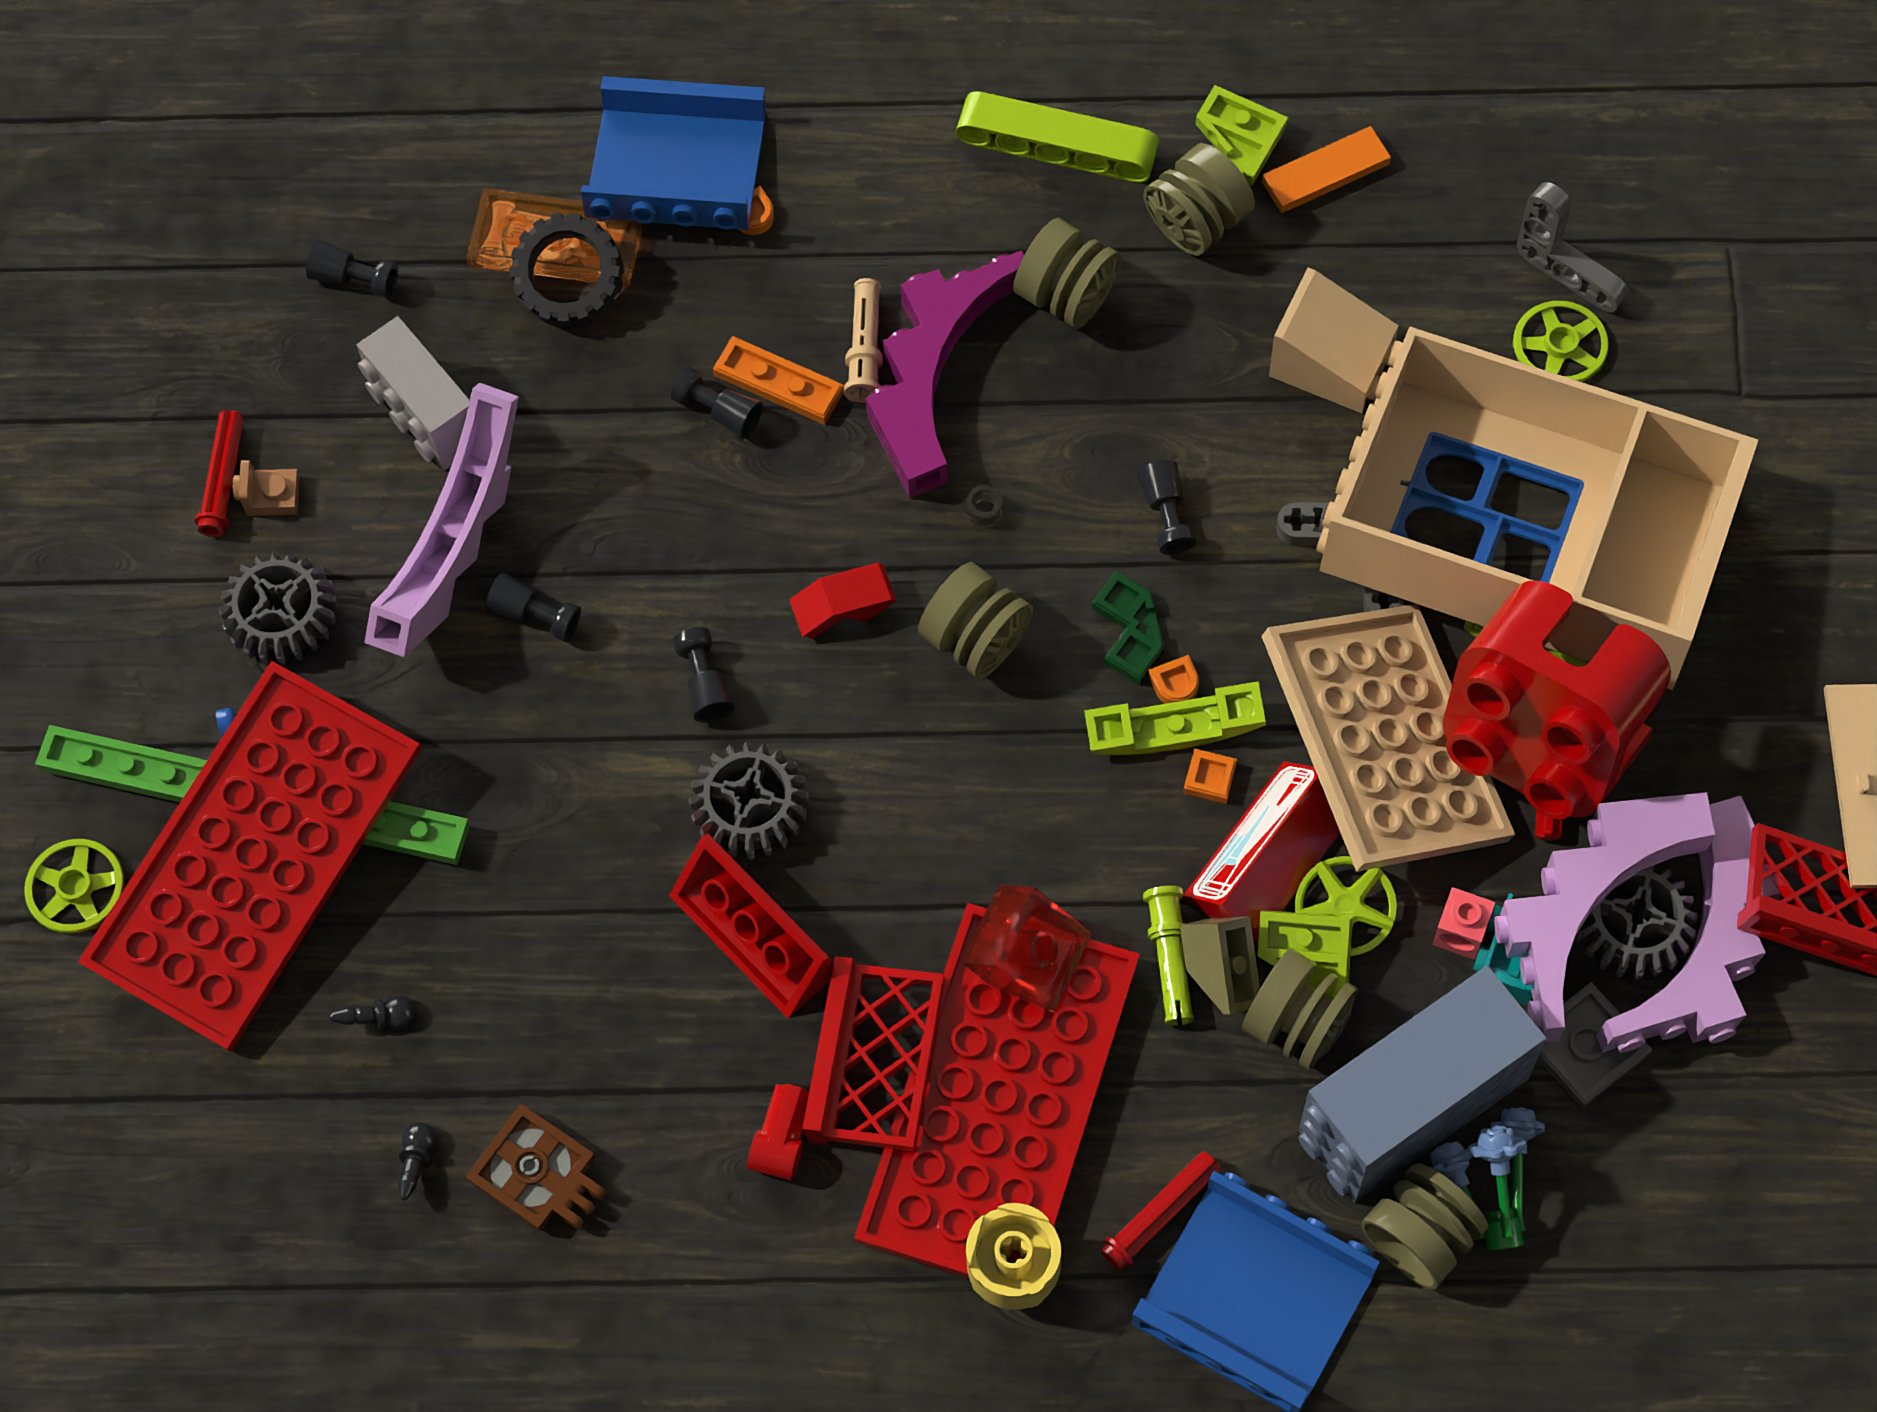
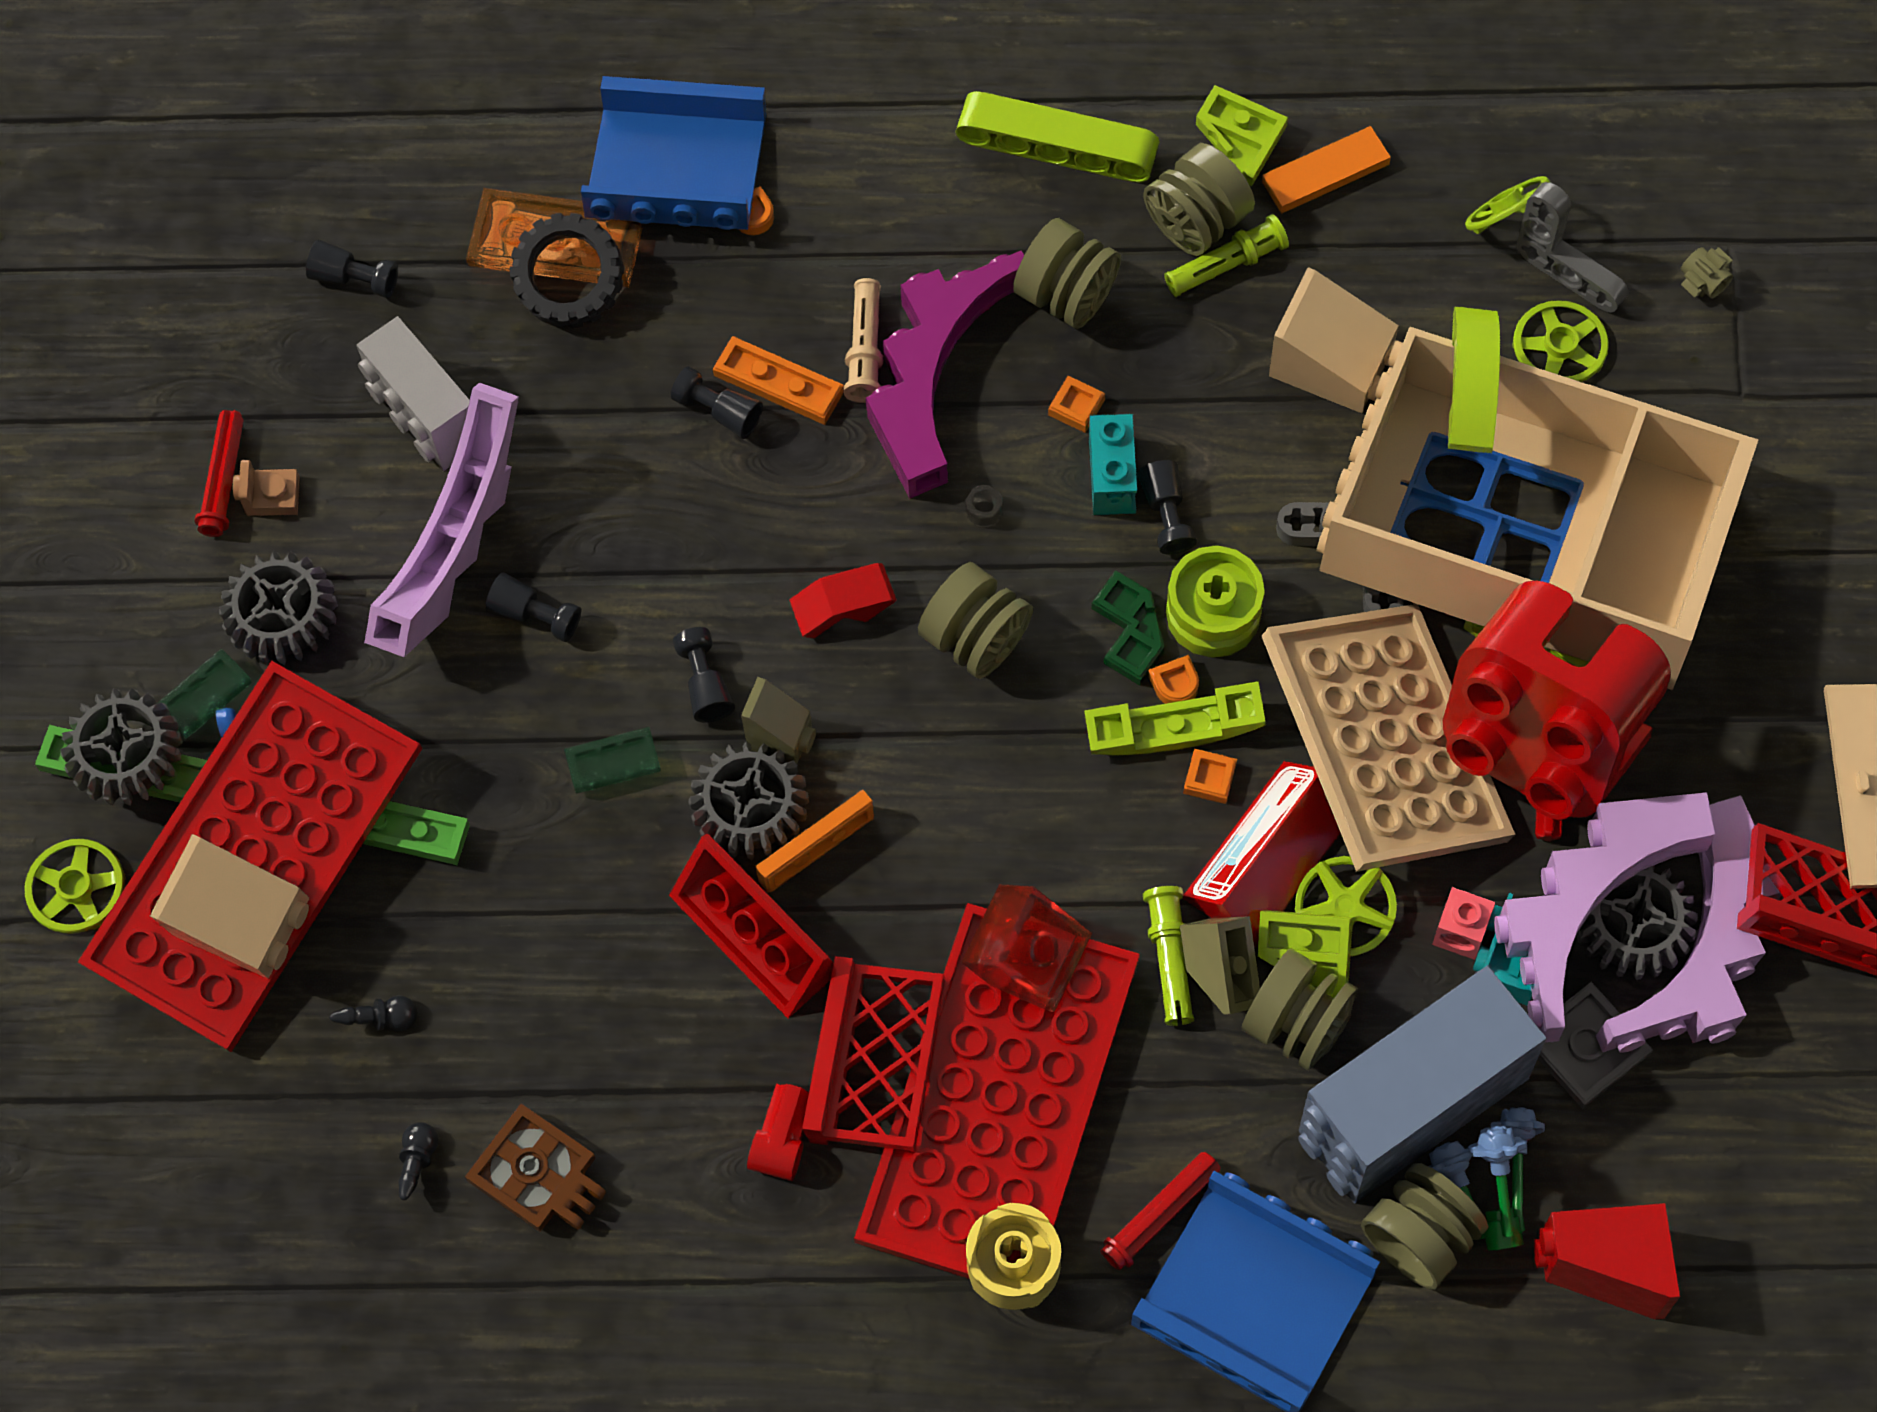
(90, 744): none -> dark grey gear
(205, 692): none -> clear green plate
(230, 907): none -> tan slope
(612, 760): none -> clear green plate
(777, 721): none -> olive slope
(815, 841): none -> orange tile
(1076, 404): none -> orange tile
(1112, 464): none -> teal hinge
(1215, 601): none -> lime wheel
(1247, 248): none -> lime pin
(1474, 379): none -> lime slope
(1502, 205): none -> lime wheel
(1612, 1256): none -> red slope
(1706, 272): none -> olive gear

